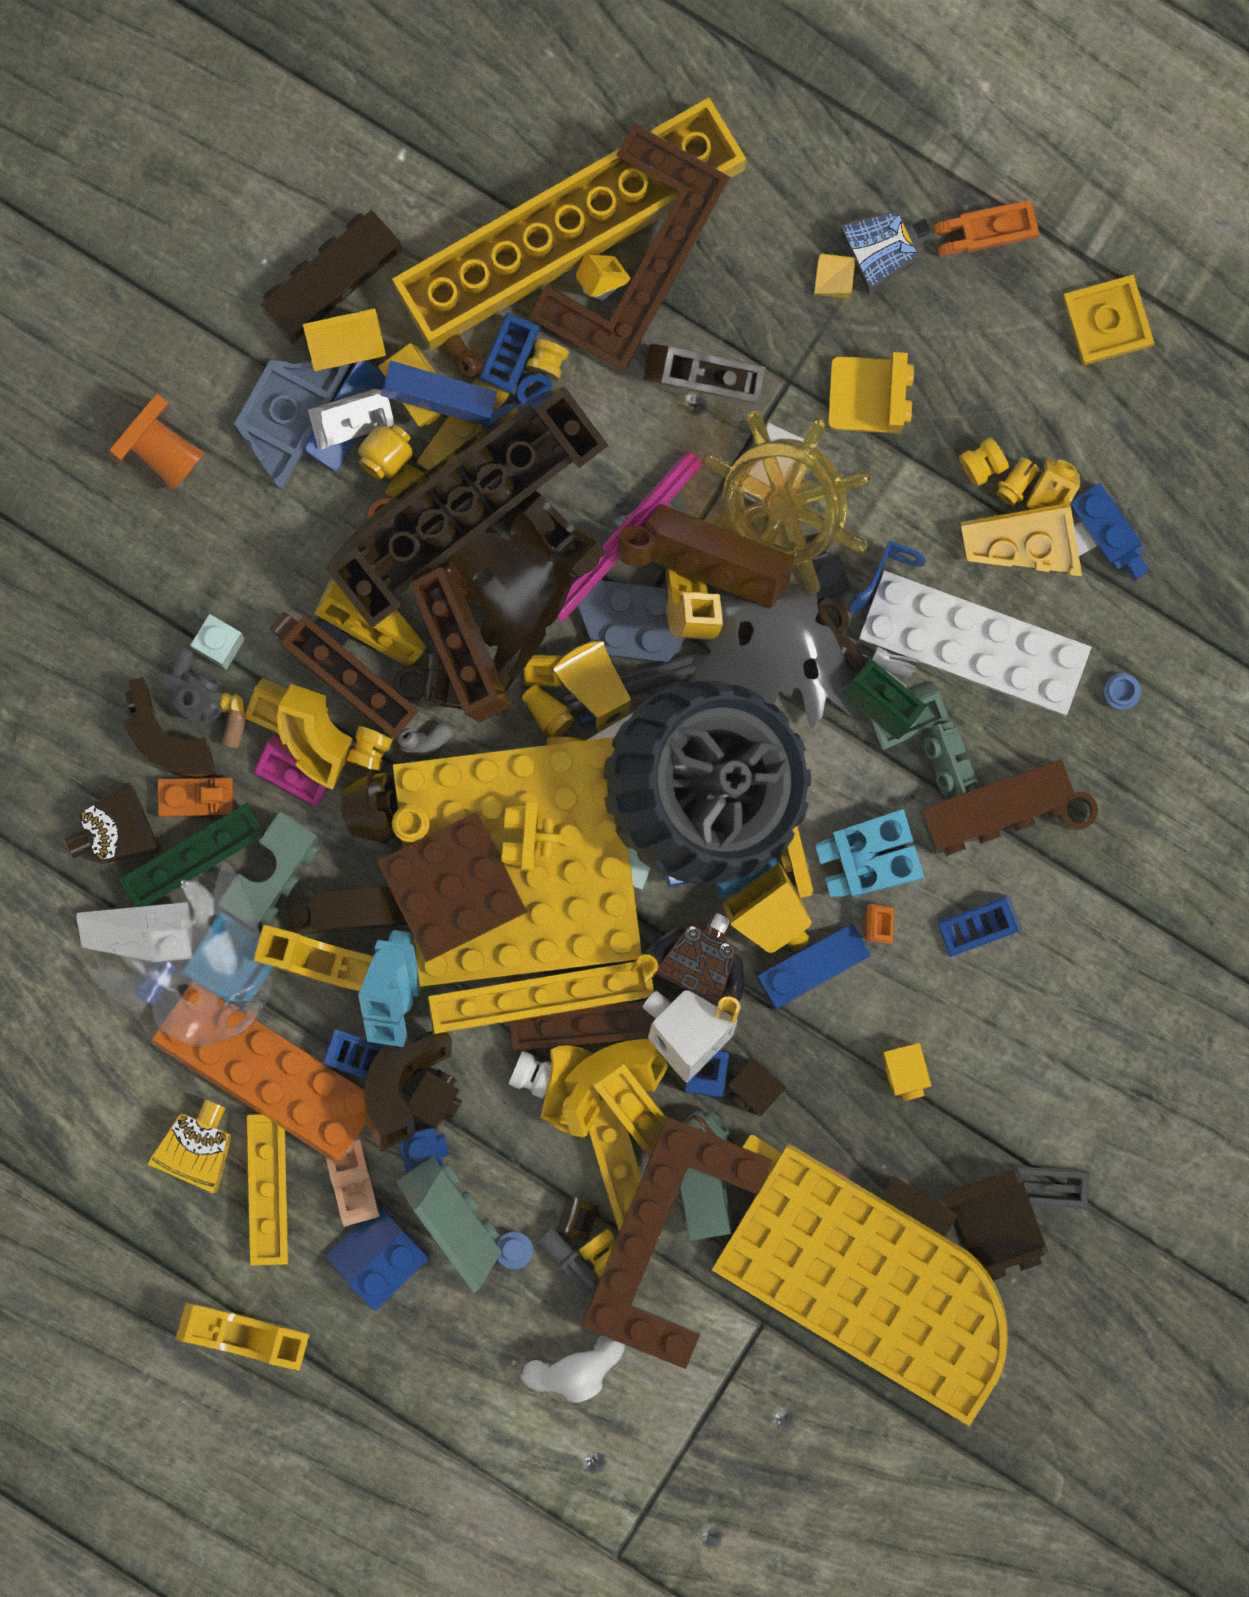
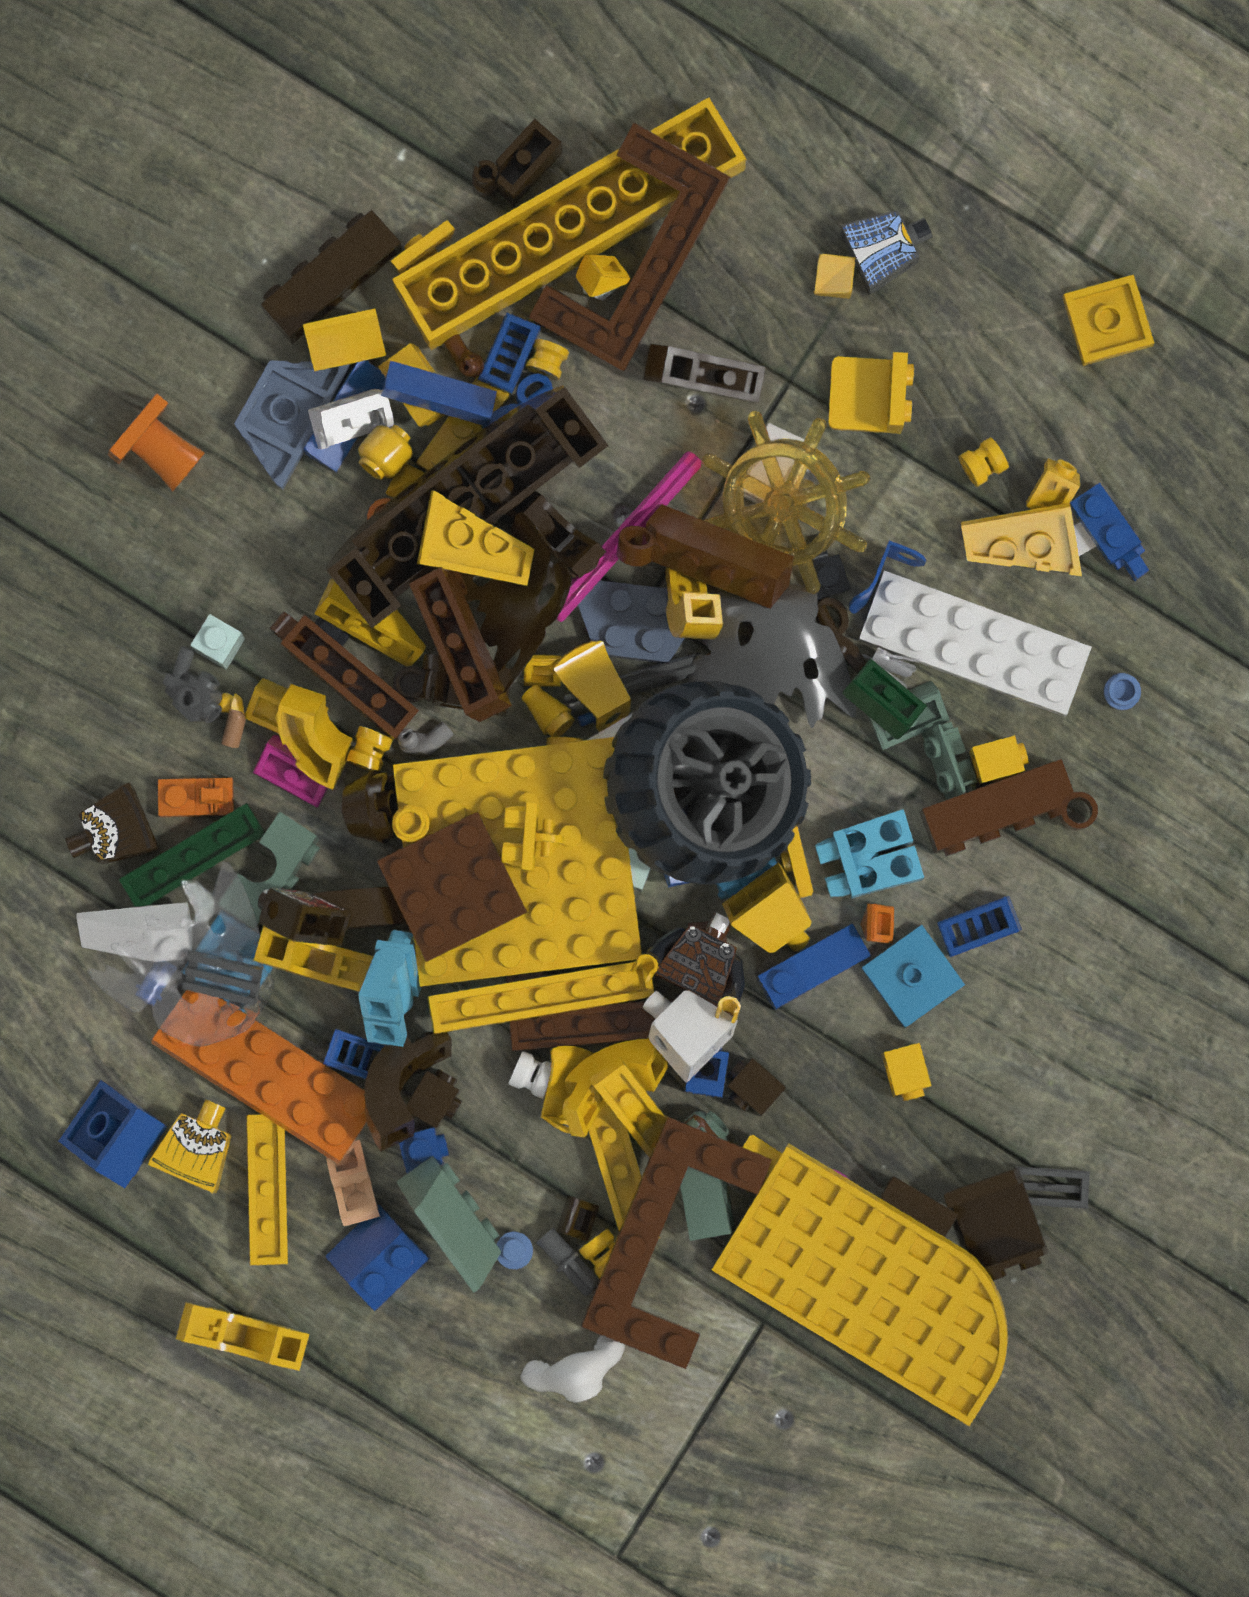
(112, 1134): none -> blue slope
(168, 753): dark brown arch -> none
(217, 991): none -> dark grey tile
(285, 914): none -> dark brown torso
(422, 248): none -> yellow plate
(471, 546): none -> yellow wing
(518, 165): none -> dark brown hinge
(913, 976): none -> dark azure plate
(989, 228): orange hinge -> none
(998, 760): none -> yellow brick
(1018, 480): yellow pin -> none

